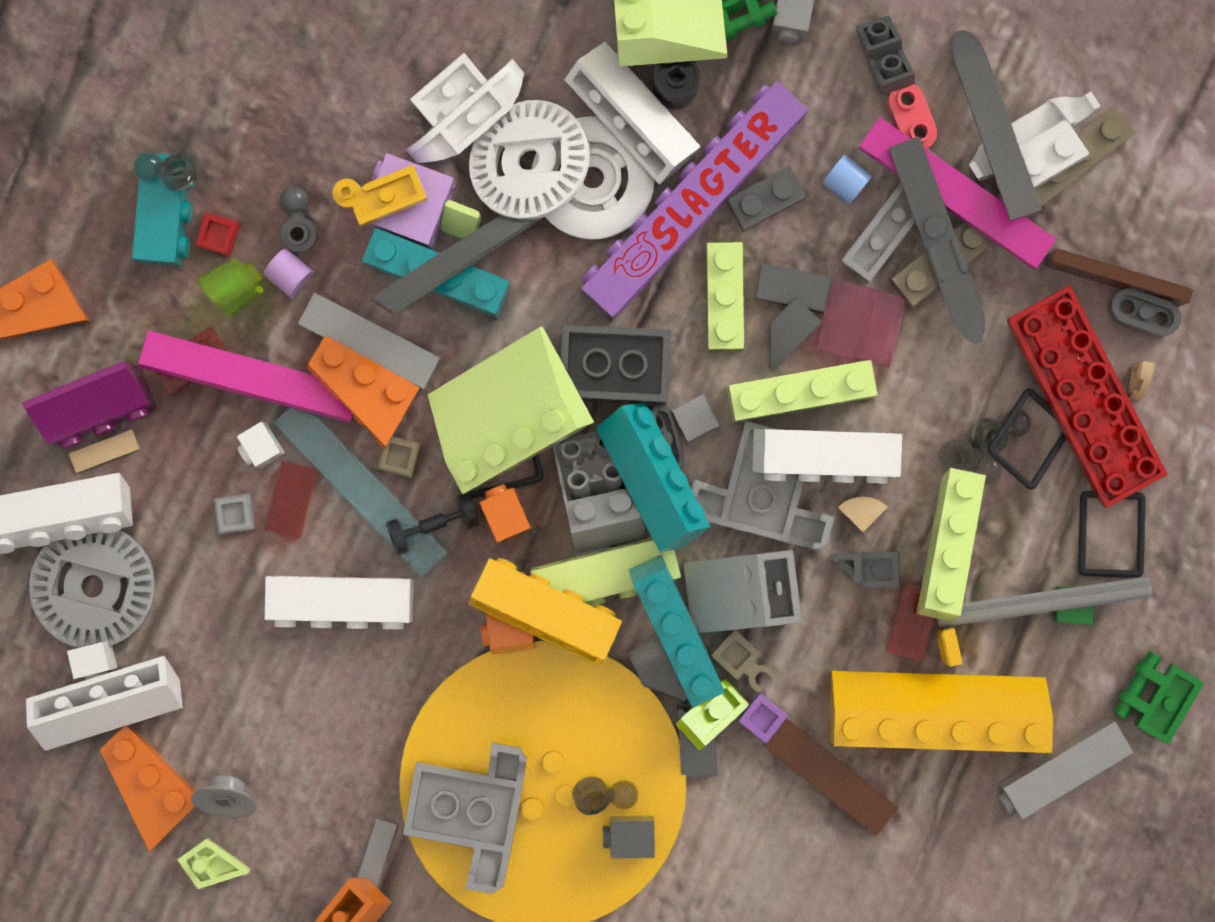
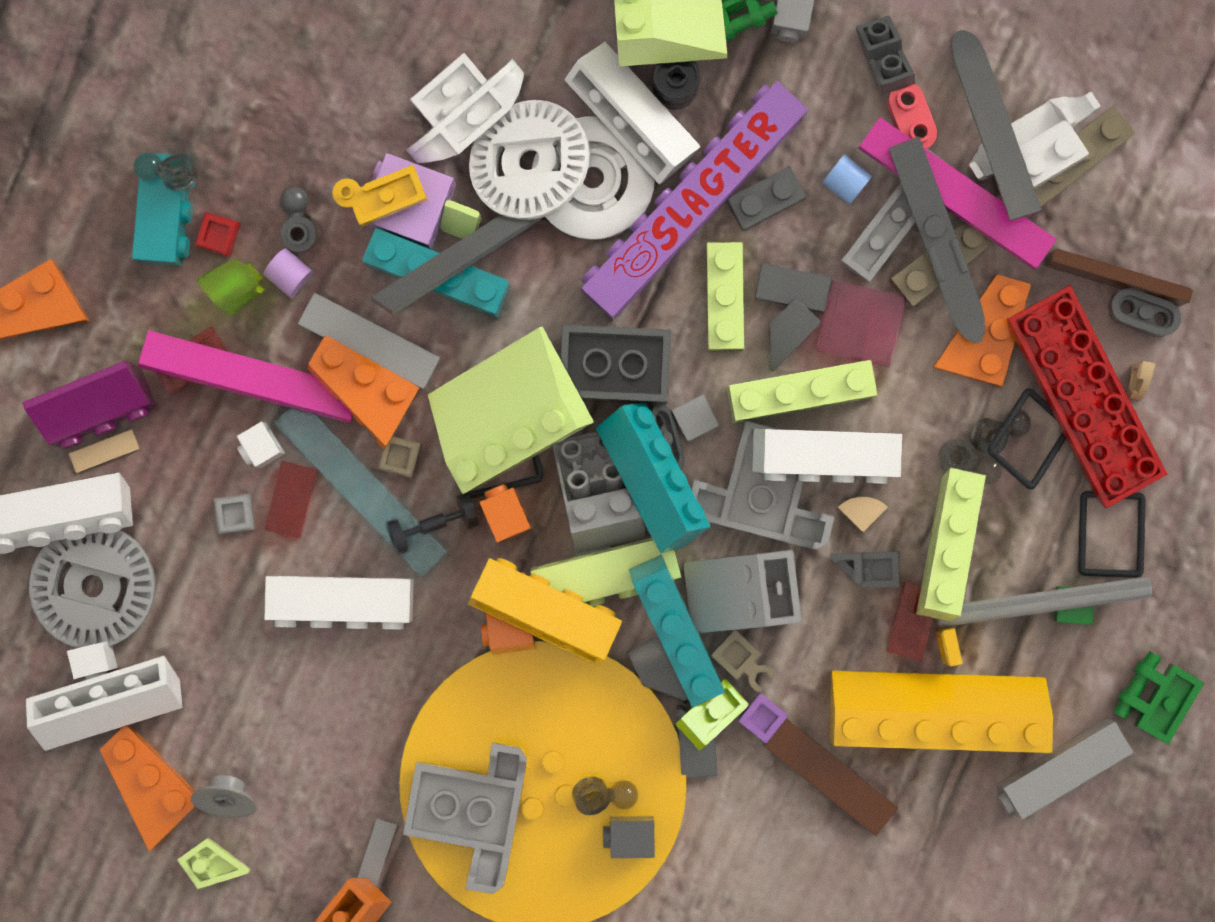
(990, 357): none -> orange wing

